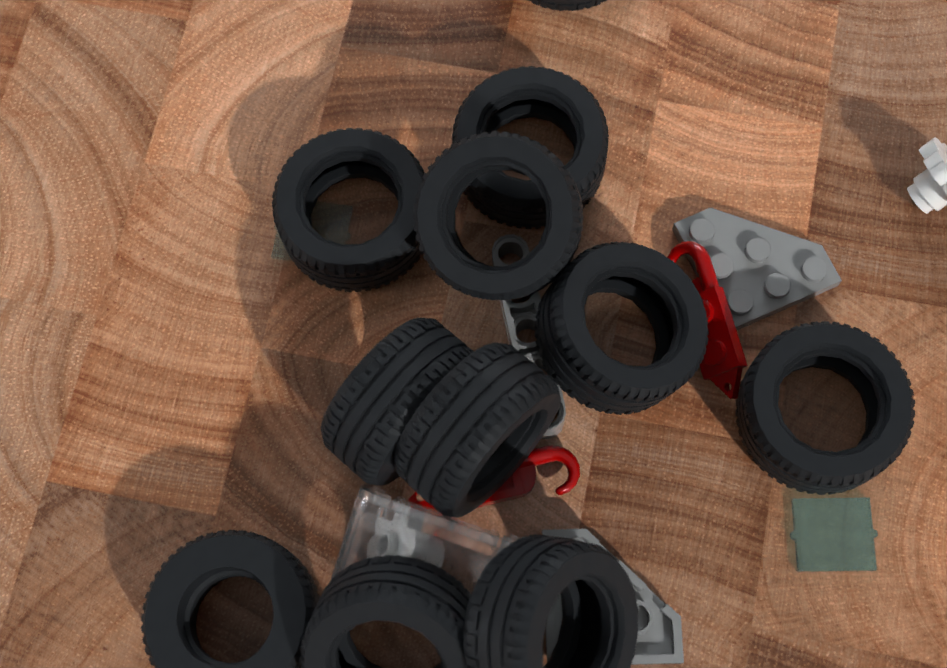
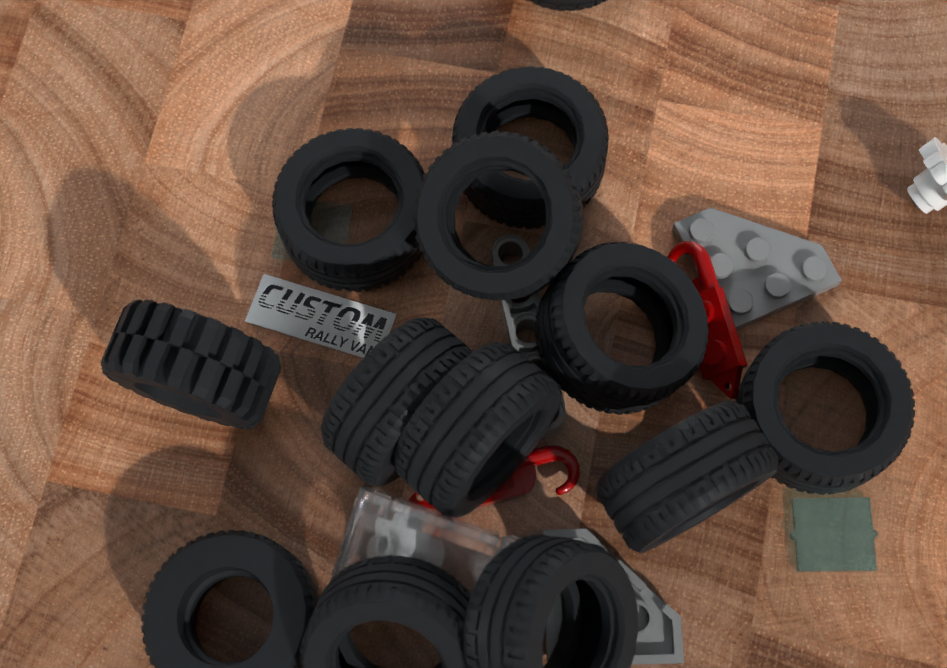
(191, 363): none -> black tyre
(318, 316): none -> white sticker
(686, 475): none -> black tyre

